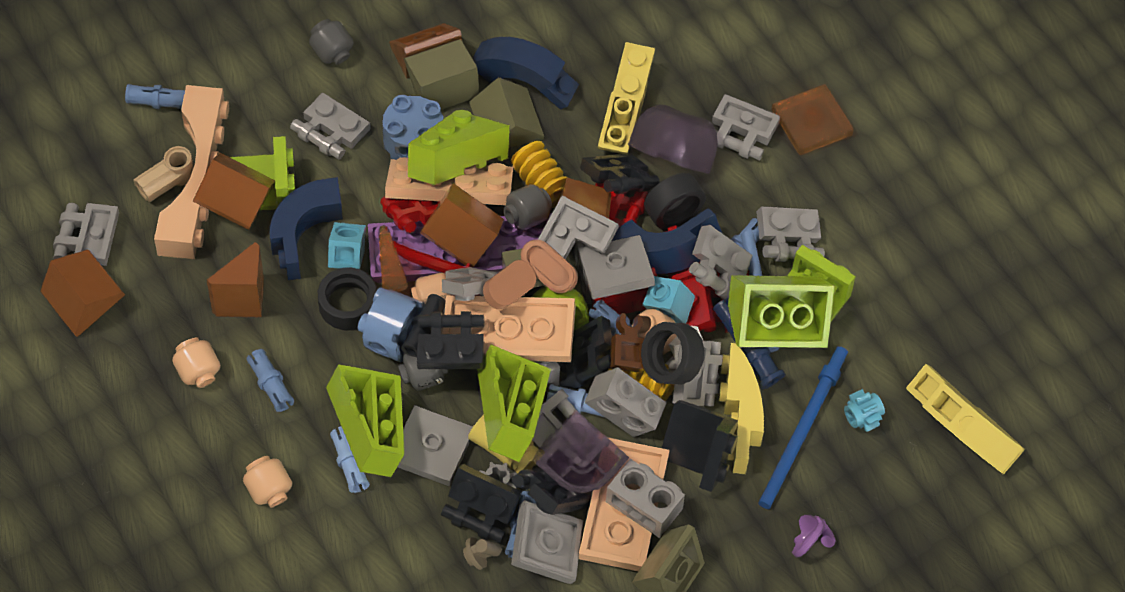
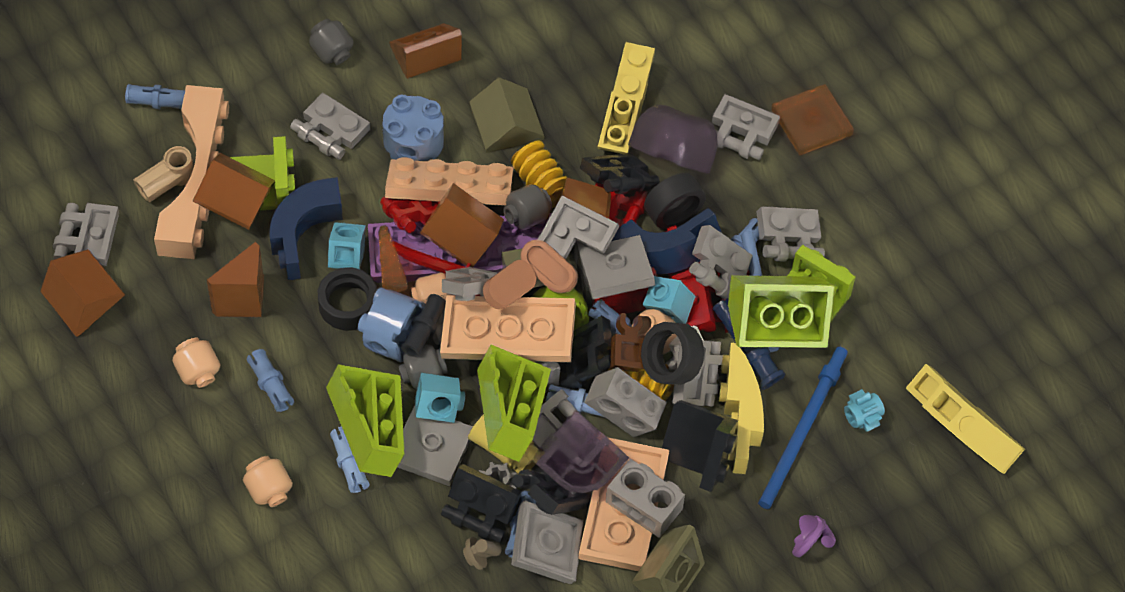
(436, 386): none -> medium azure brick
(444, 74): olive slope -> none
(450, 350): black plate -> none
(454, 145): lime wedge -> none
(527, 62): dark blue arch -> none

